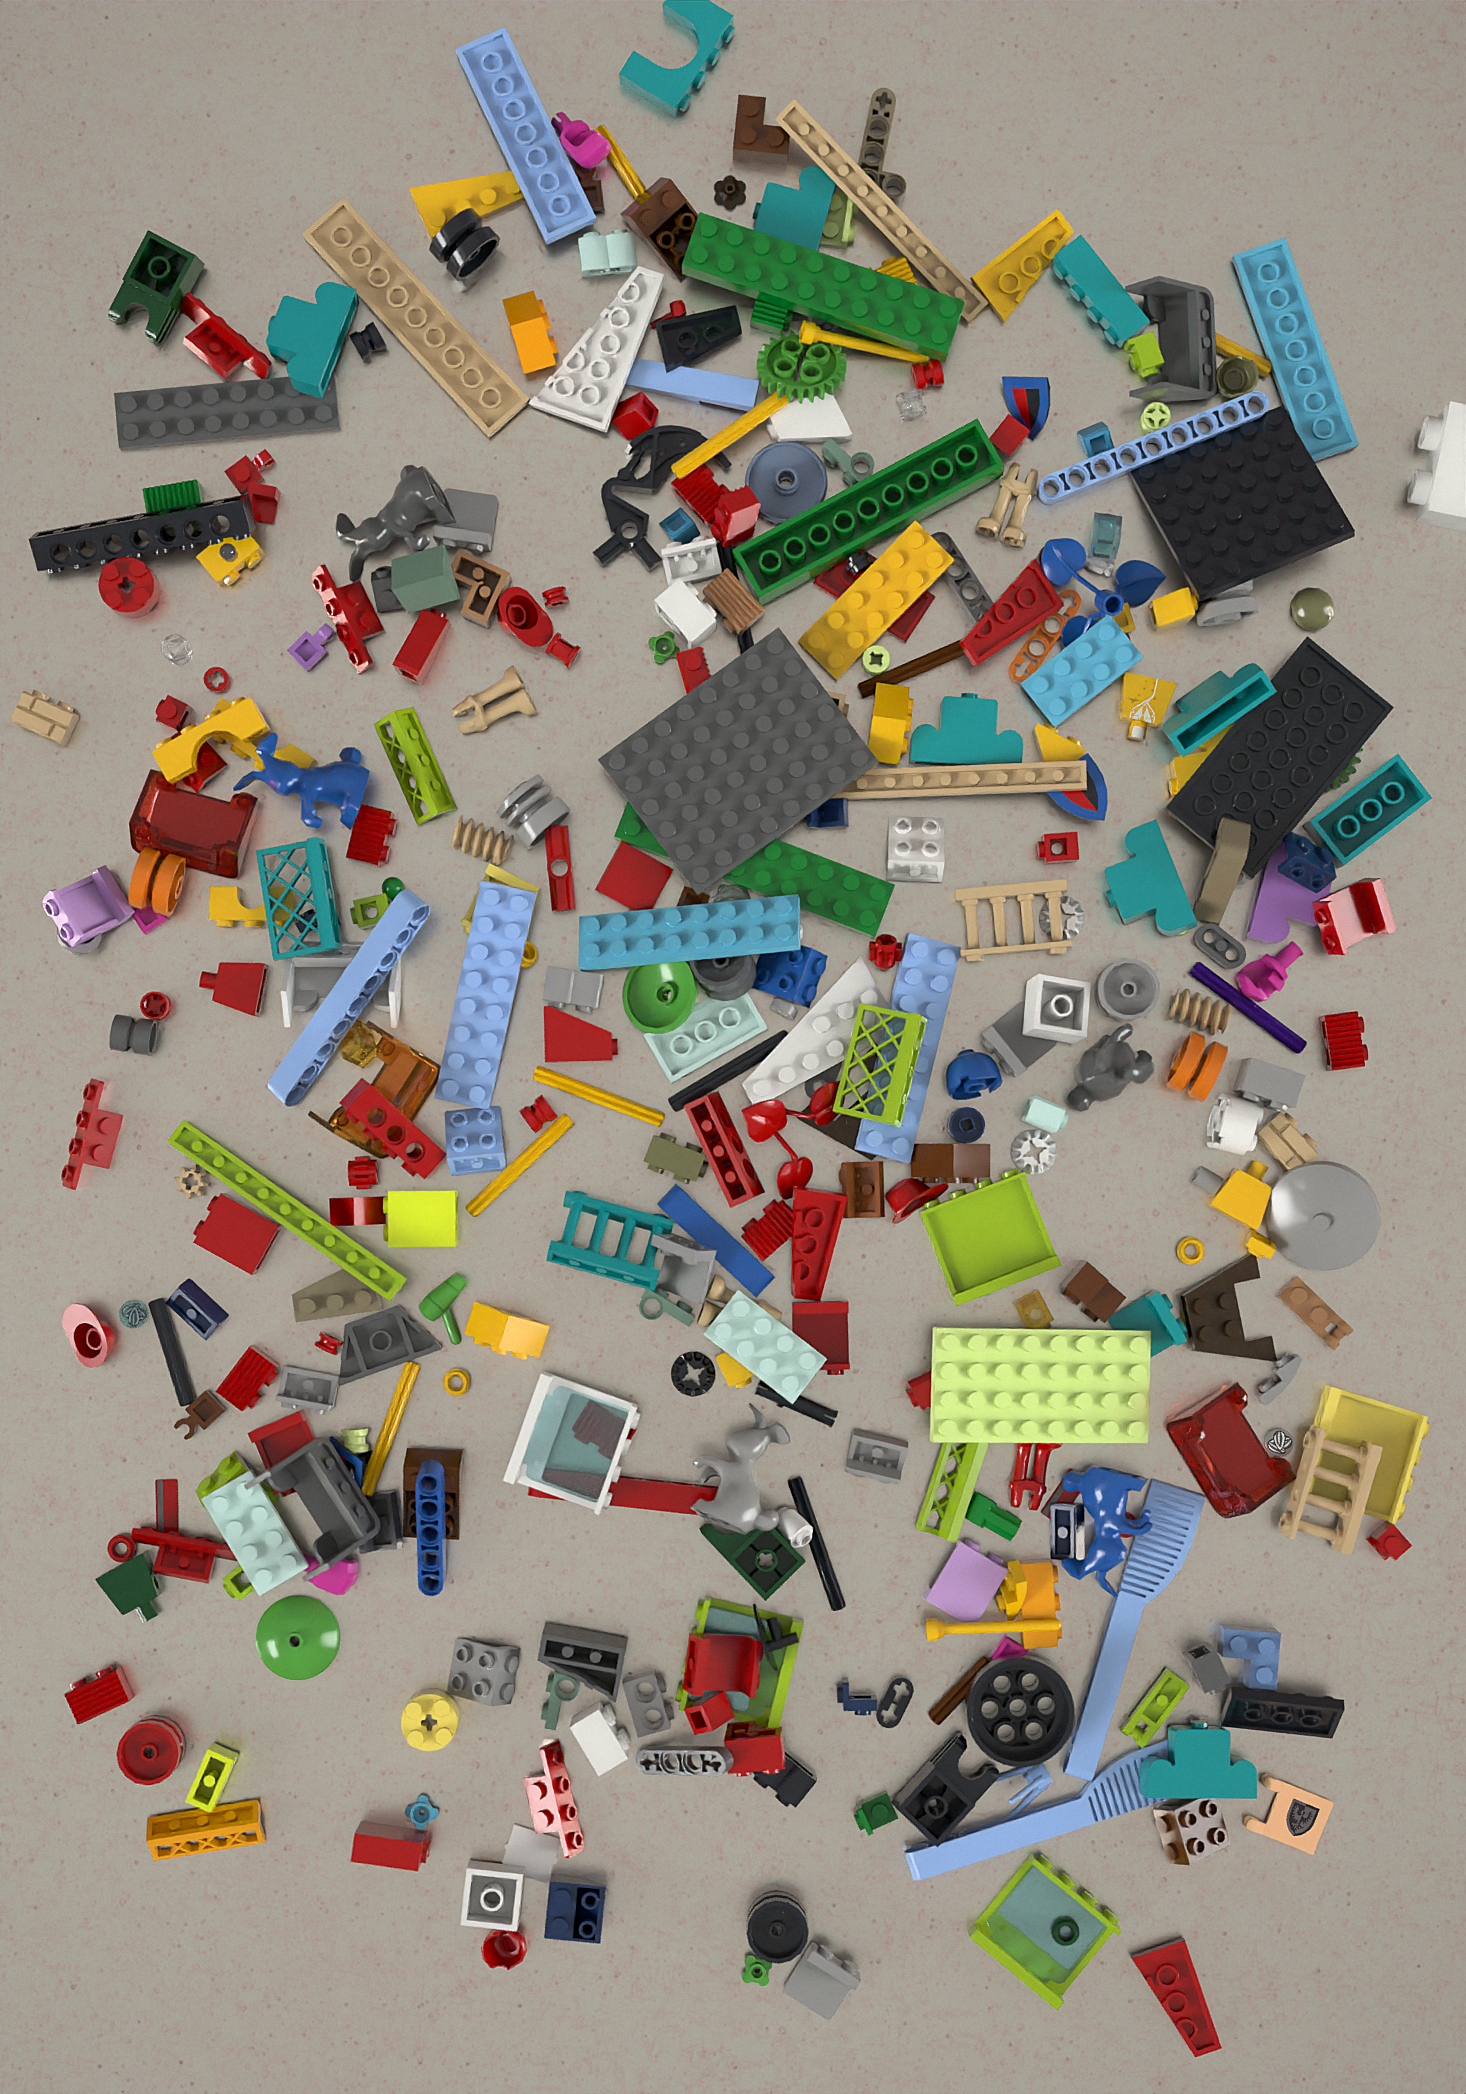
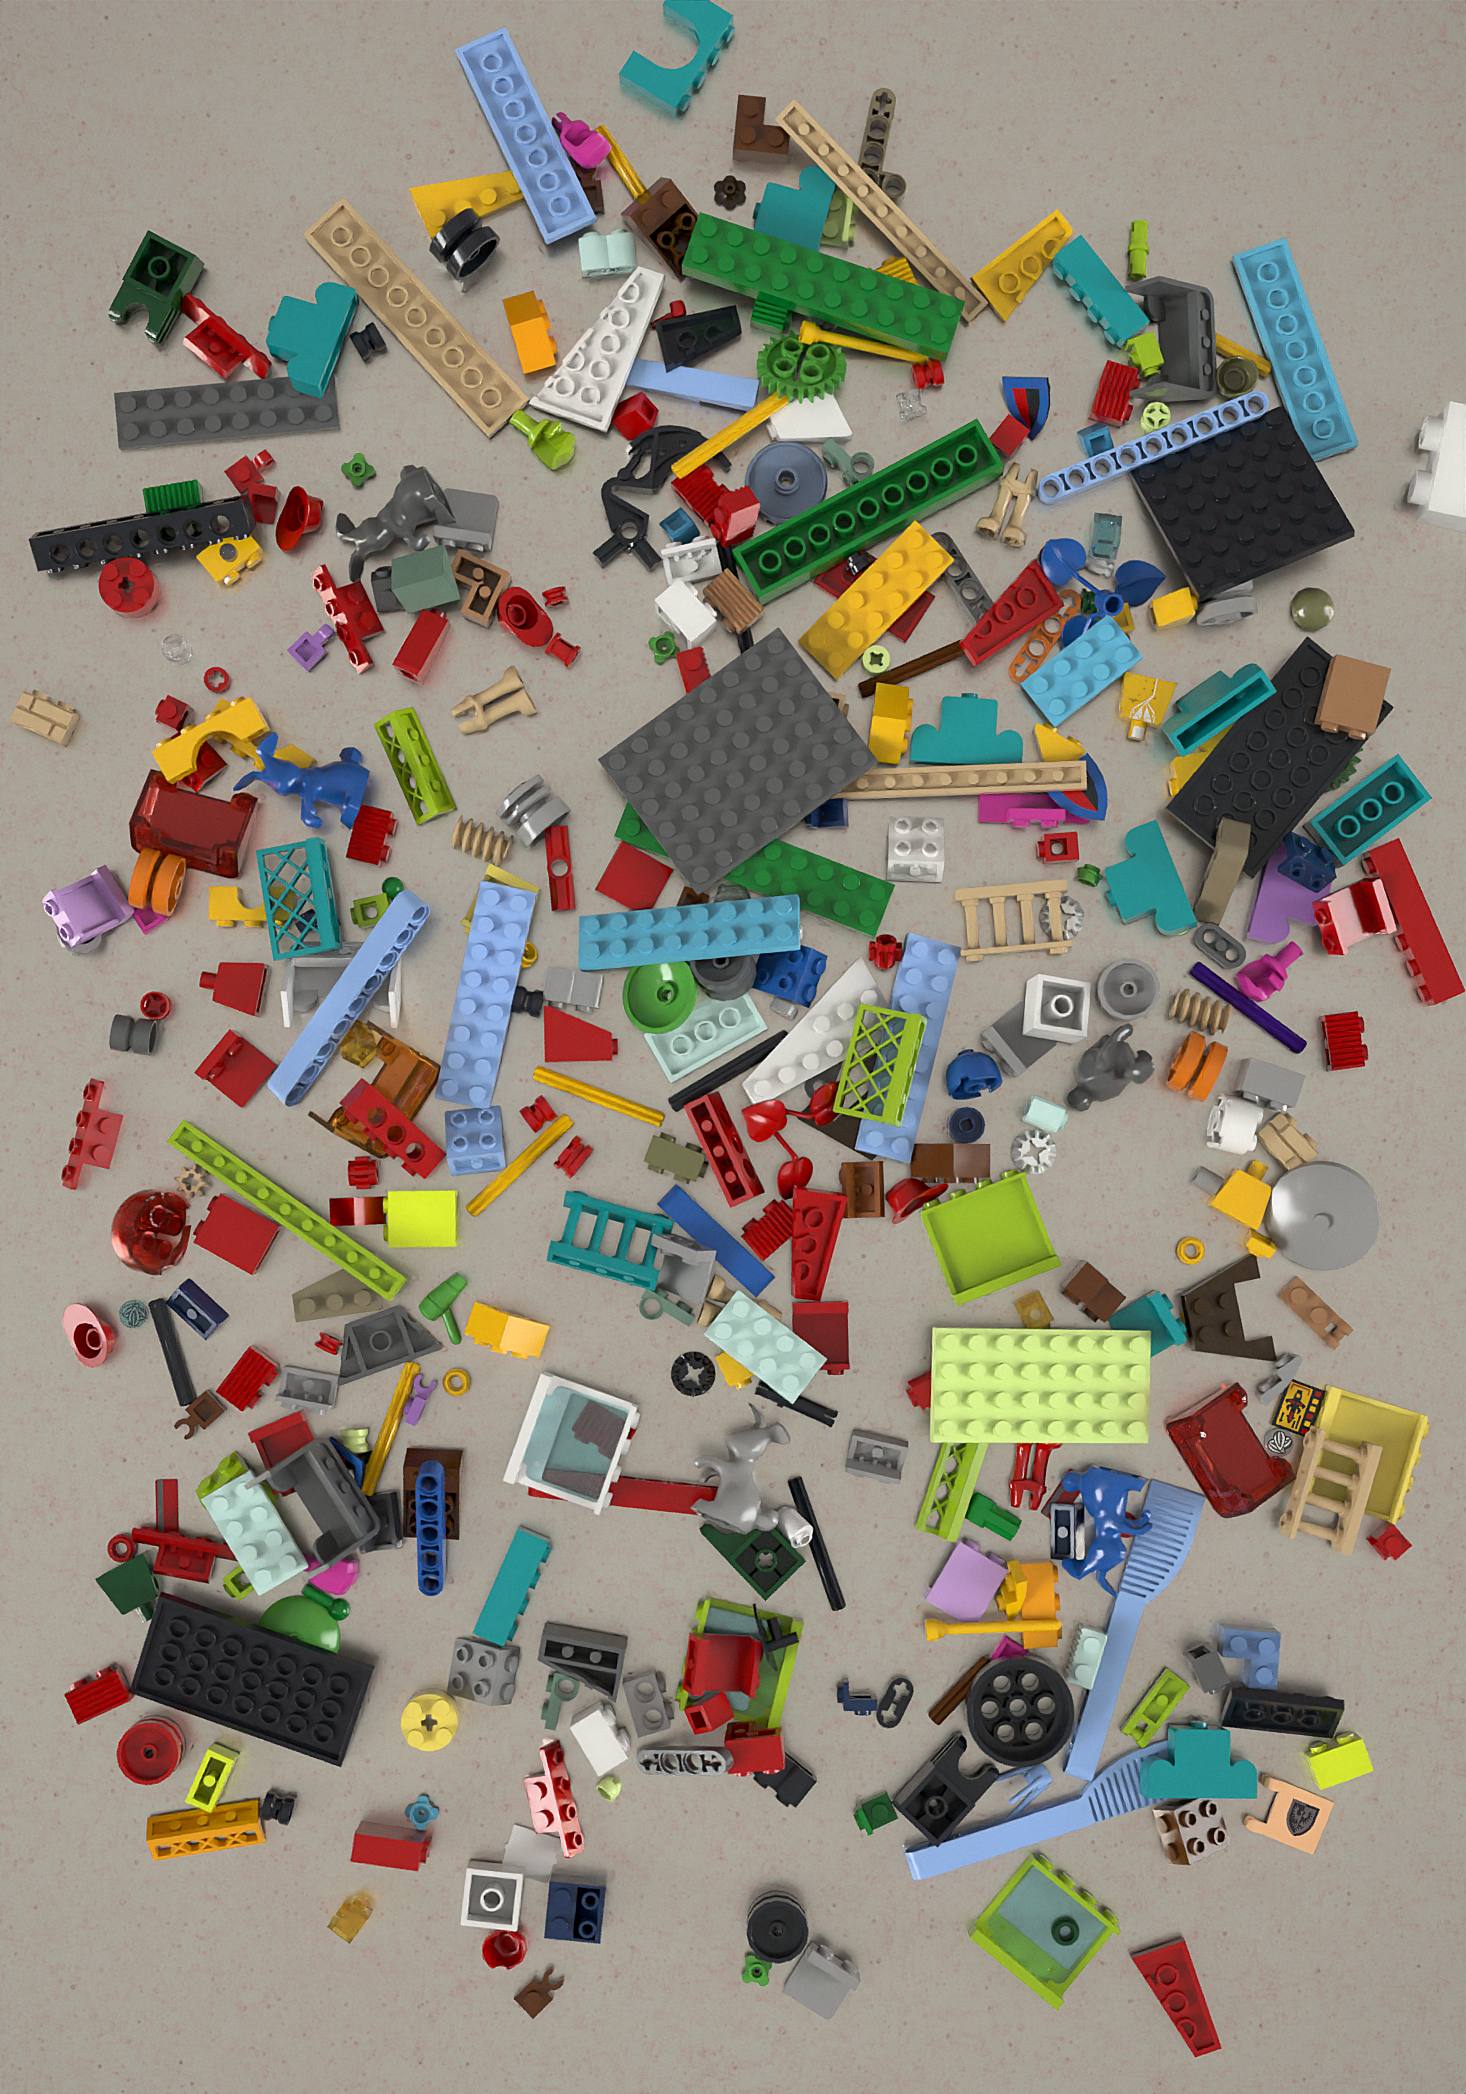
(138, 1224): none -> clear red cylinder
(236, 1068): none -> red bracket
(251, 1679): none -> black plate
(277, 1808): none -> black wheel
(298, 517): none -> red piece
(338, 1608): none -> green bar
(351, 1918): none -> clear yellow brick
(365, 469): none -> bright green plate
(415, 1406): none -> medium lavender plate
(511, 1586): none -> teal brick
(534, 1001): none -> black wheel
(537, 1994): none -> reddish brown plate
(546, 438): none -> lime piece
(573, 1157): none -> red wheel
(608, 1789): none -> yellowish green hinge
(1024, 810): none -> dark pink bracket
(1085, 1656): none -> light aqua brick
(1087, 601): none -> dark green bush
(1089, 875): none -> bright green plate
(1112, 395): none -> red brick
(1138, 249): none -> lime pin
(1298, 1407): none -> piece
(1338, 1760): none -> neon yellow brick
(1352, 697): none -> medium nougat brick
(1415, 924): none -> red brick

